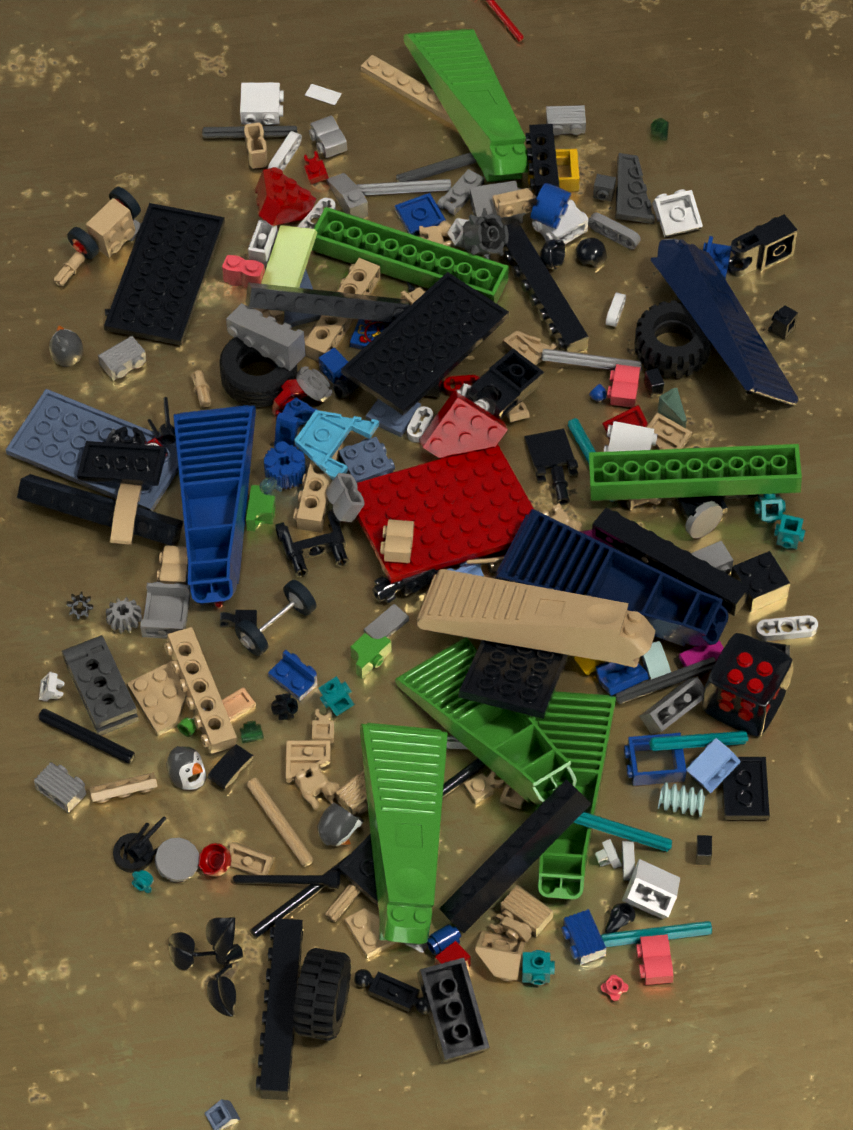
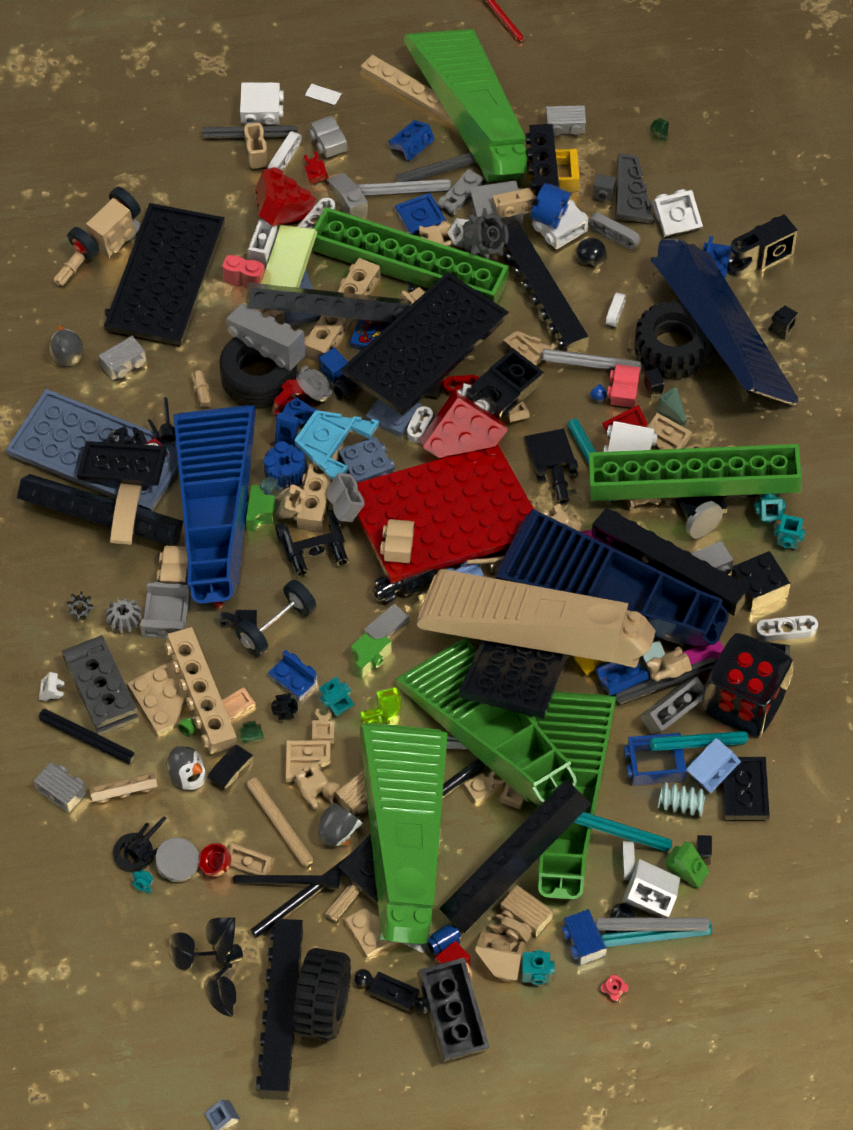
(289, 500): none -> tan animal
(388, 710): none -> clear neon green brick
(412, 139): none -> blue bracket
(553, 253): black hair -> none
(608, 855): white tile -> none
(652, 924): none -> light grey axle
(655, 959): coral brick -> none
(670, 665): none -> tan animal
(687, 864): none -> bright green brick

